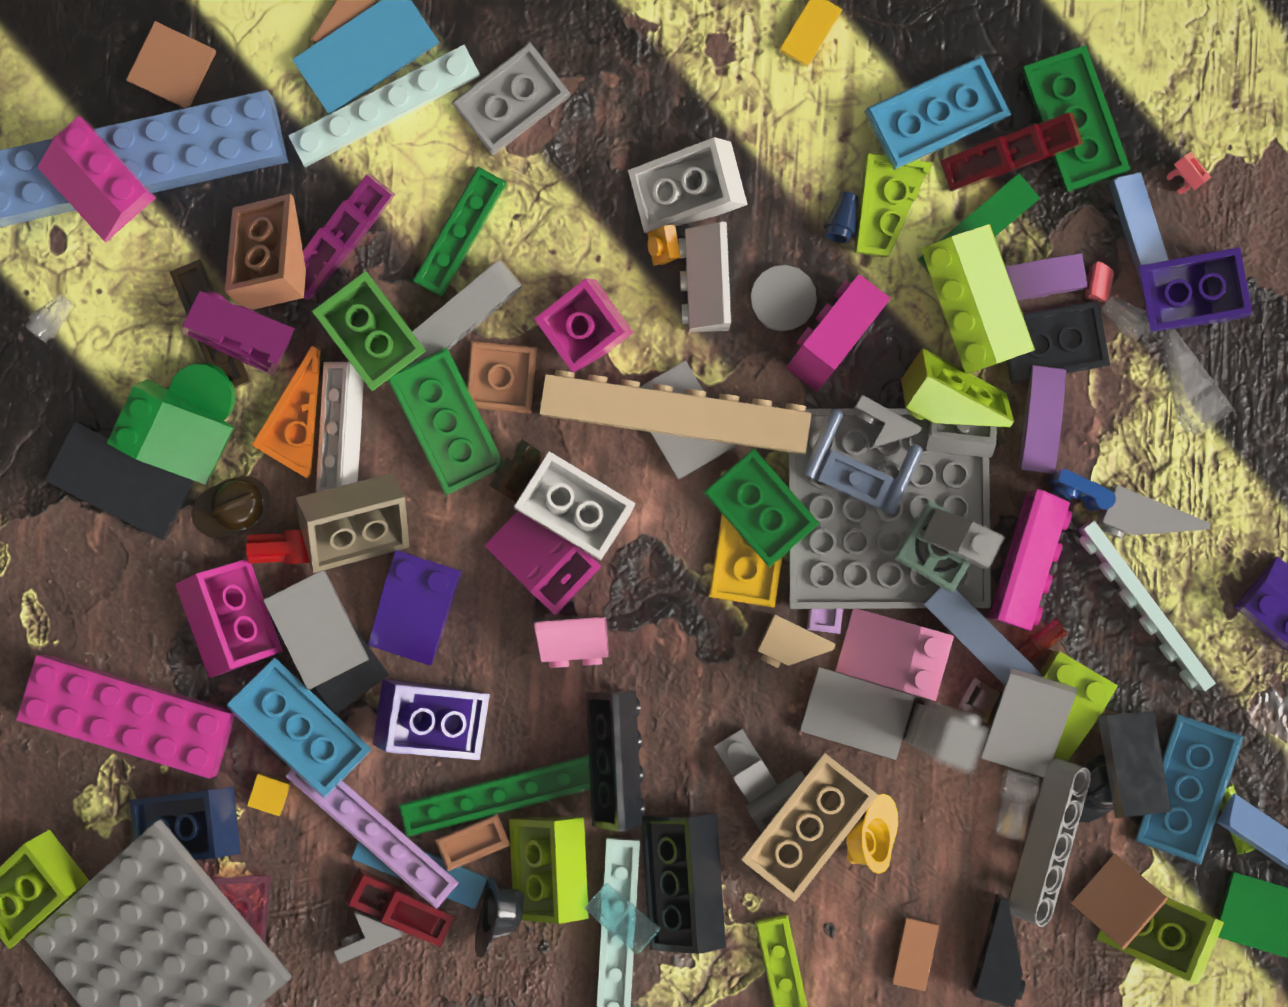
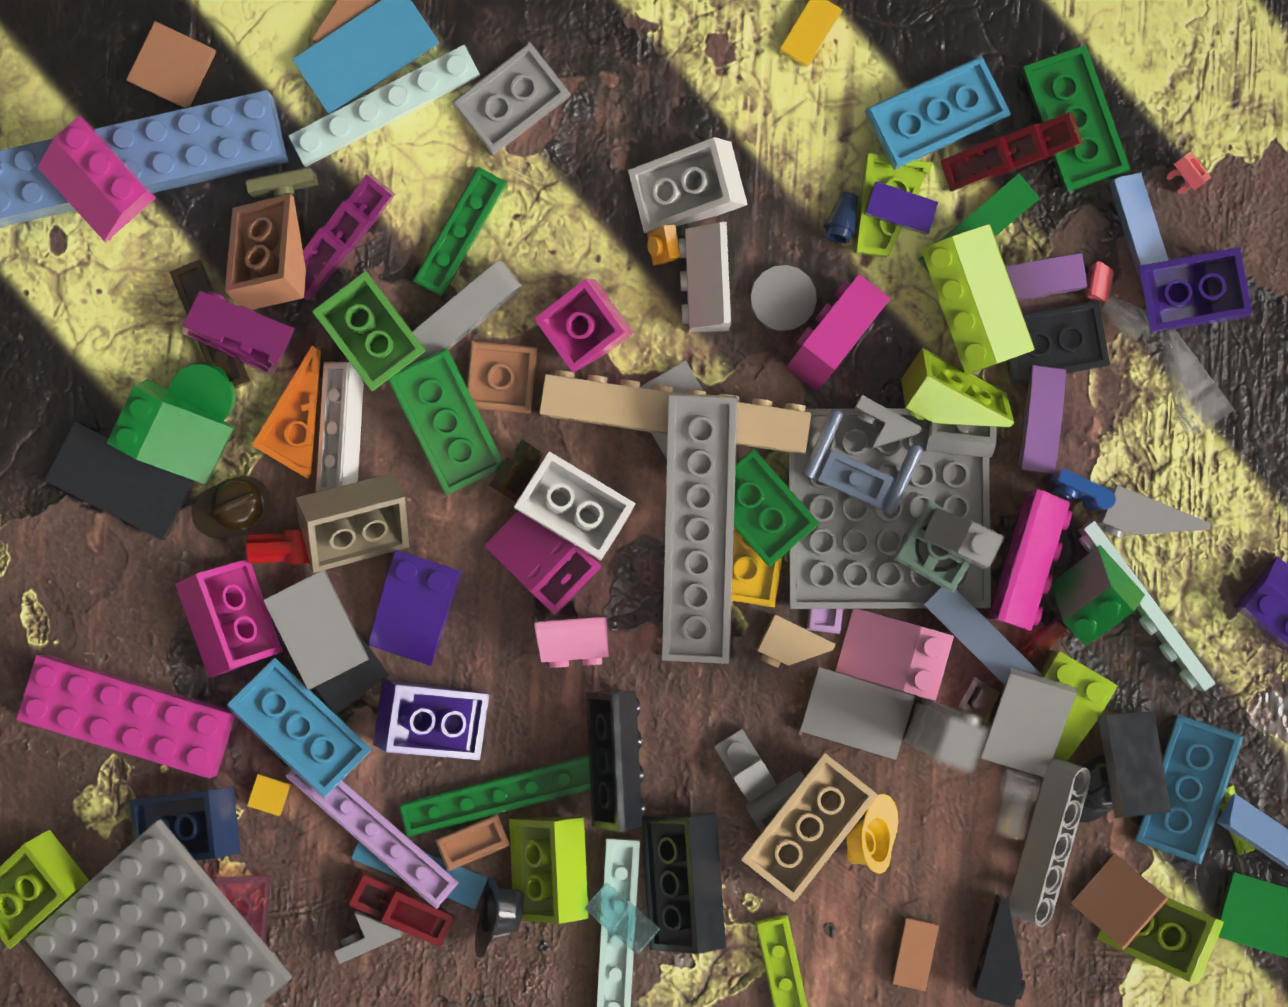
(49, 318): clear cone -> none
(281, 183): none -> olive plate
(699, 528): none -> light grey plate
(901, 208): none -> dark purple tile
(1095, 595): none -> green slope

